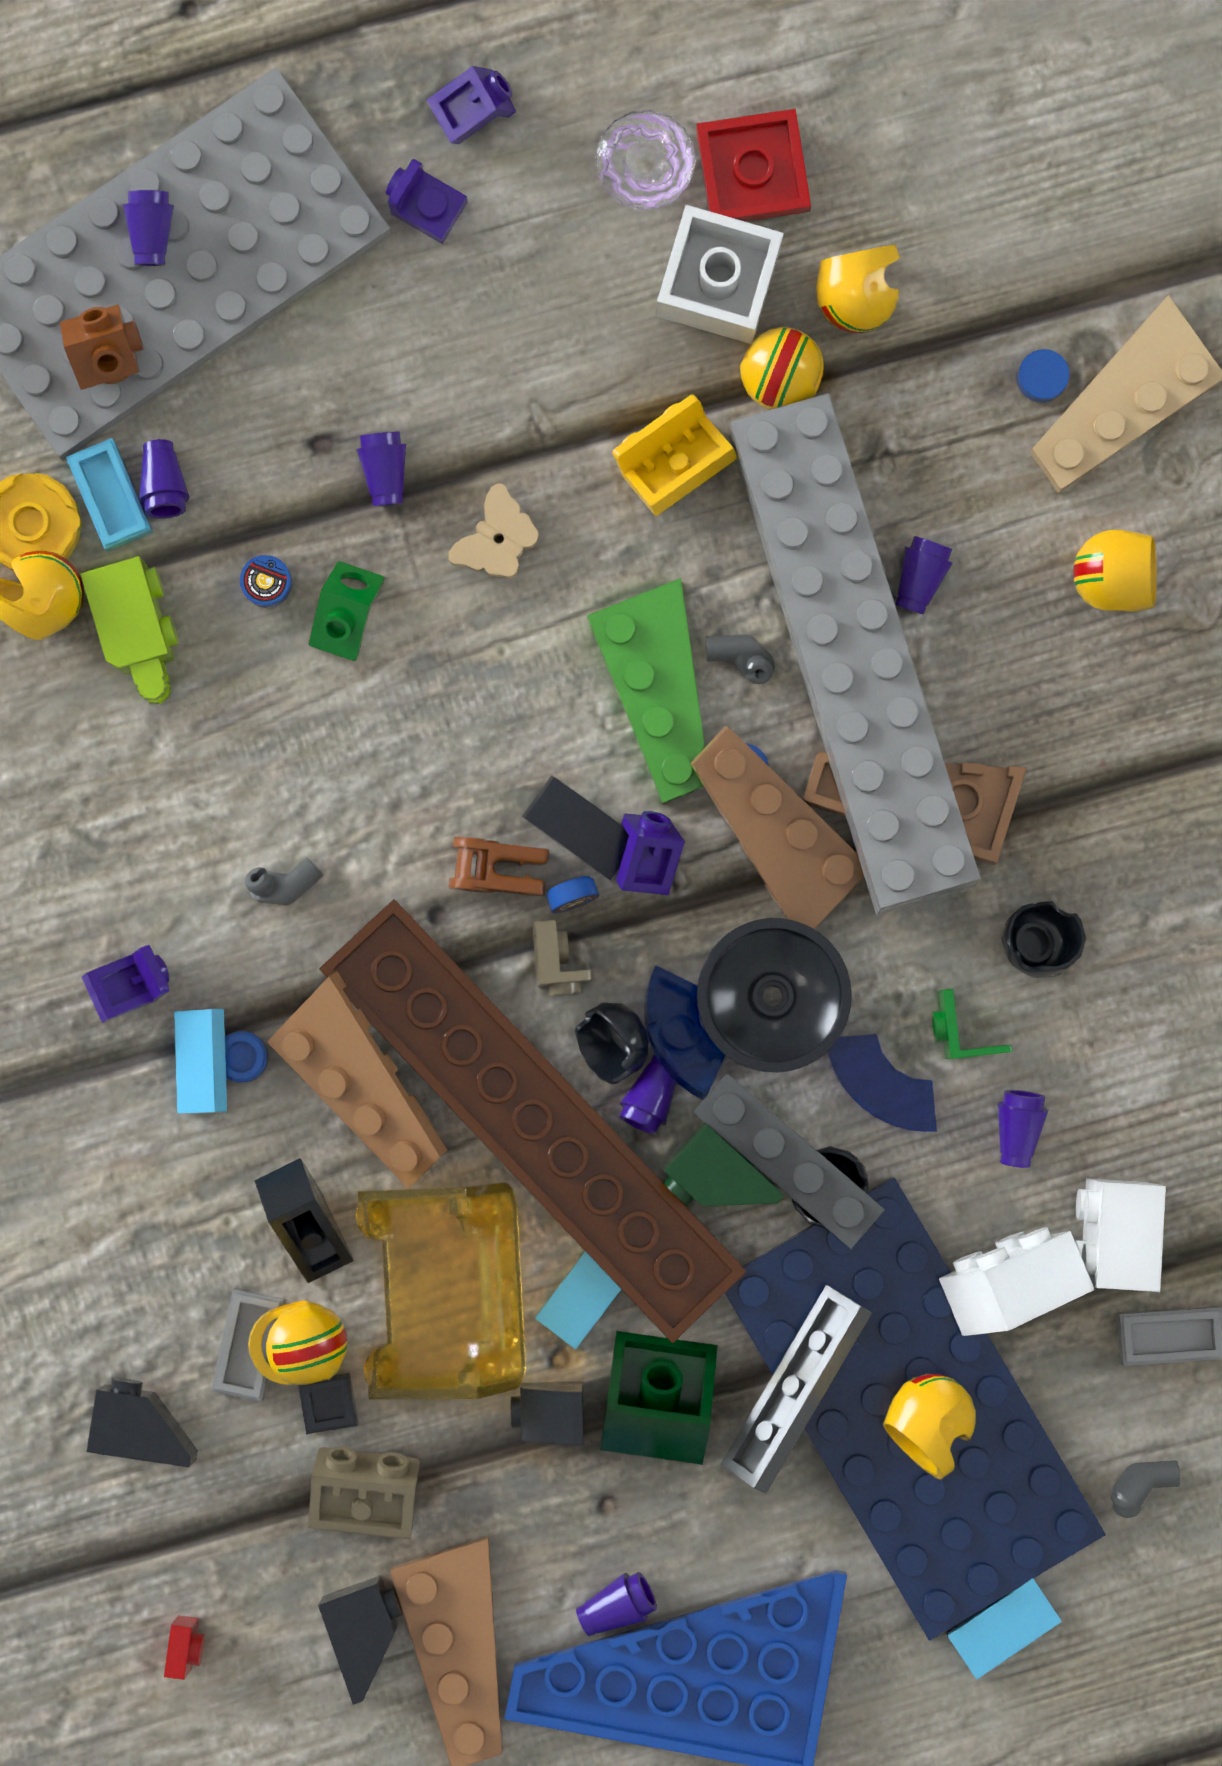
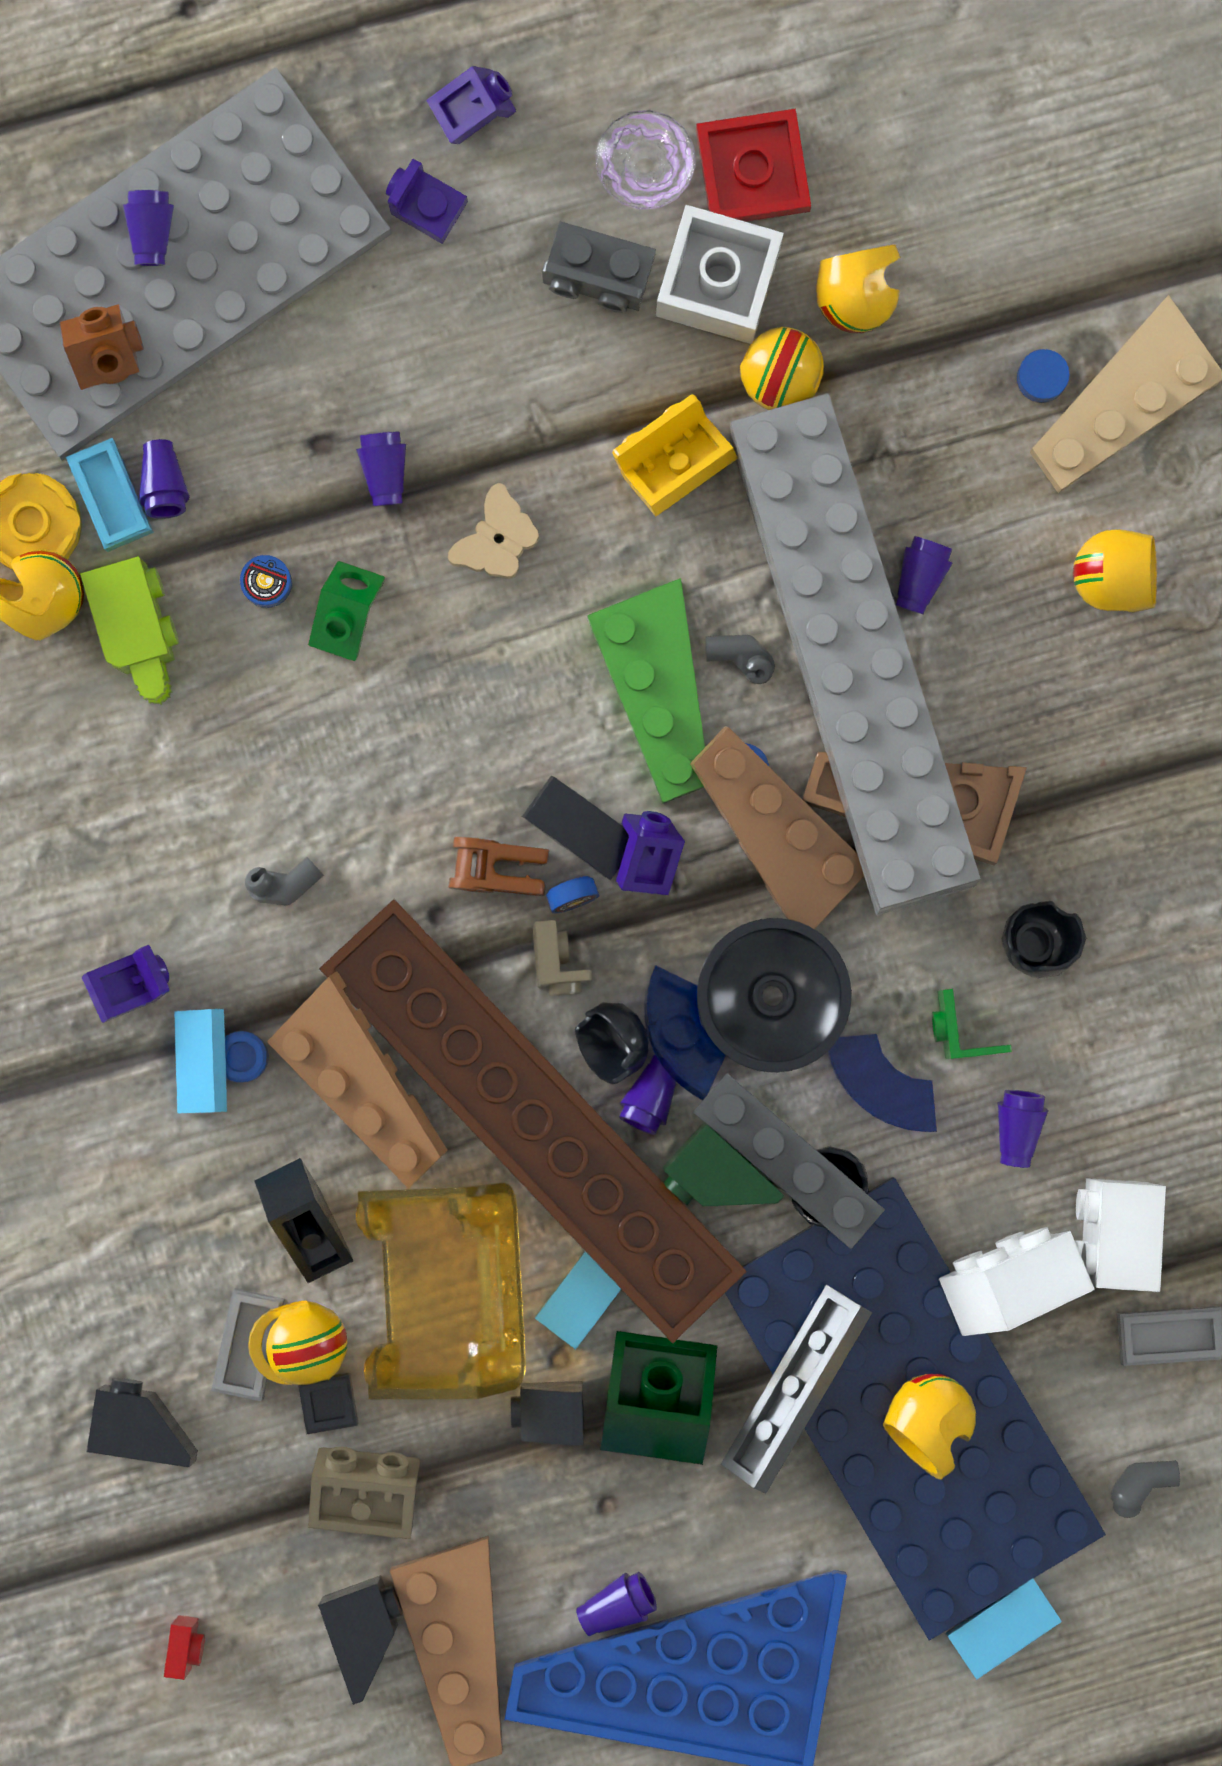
(598, 268): none -> dark grey bracket

